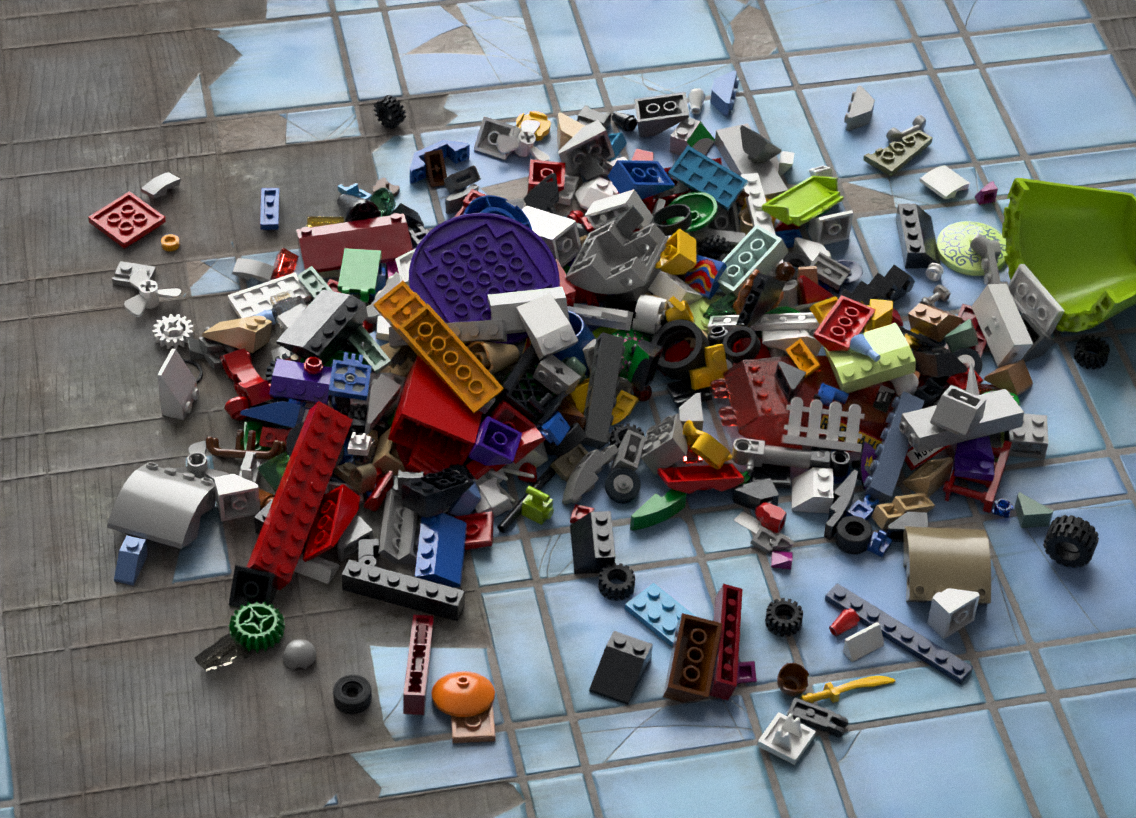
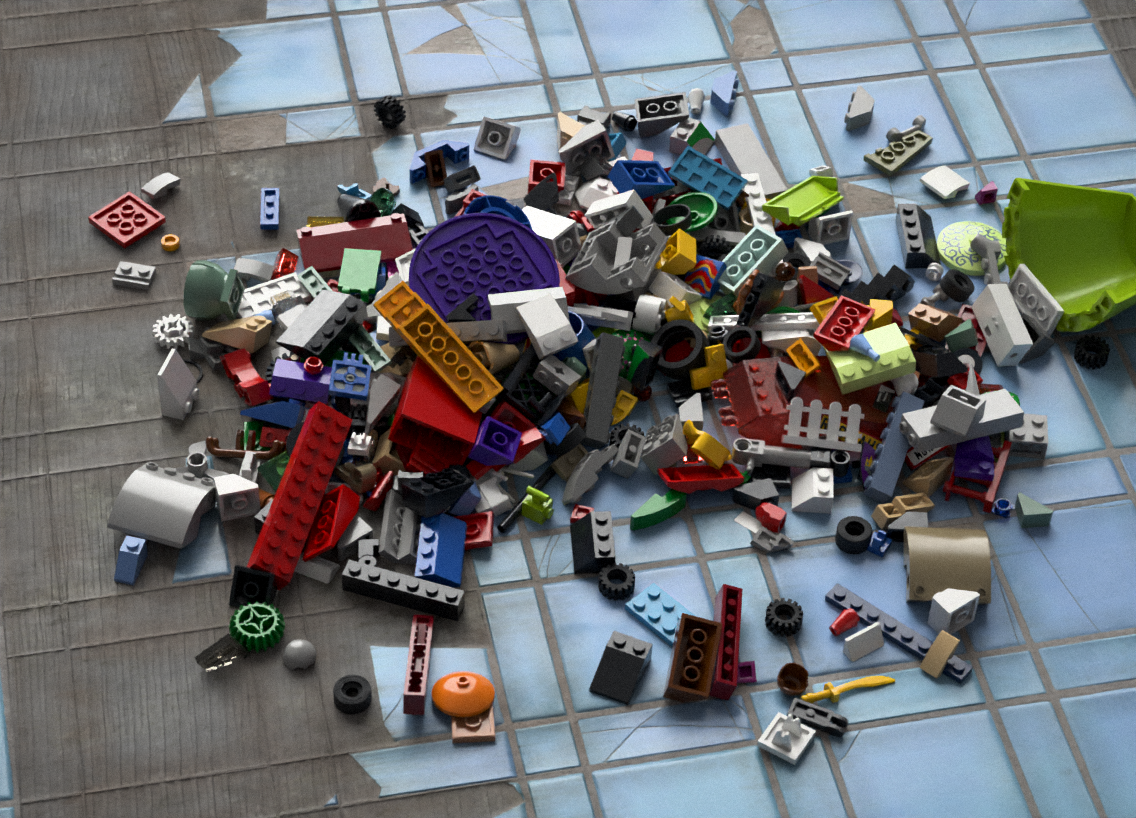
(148, 294): white piece -> none
(212, 291): none -> sand green plate
(235, 406): red cone -> none
(464, 311): none -> black slope
(524, 143): white piece -> none
(528, 468): red tile -> none
(544, 127): yellow plate -> none
(622, 485): black wheel -> none
(623, 250): none -> white sticker
(757, 146): dark grey slope -> none
(781, 559): magenta slope -> none
(785, 162): white slope -> none
(827, 394): blue piece -> none
(841, 503): slope -> none
(863, 509): blue plate -> none
(939, 654): none -> tan slope
(957, 285): none -> black tyre
(1012, 377): medium nougat slope -> none
(1071, 541): black tyre -> none

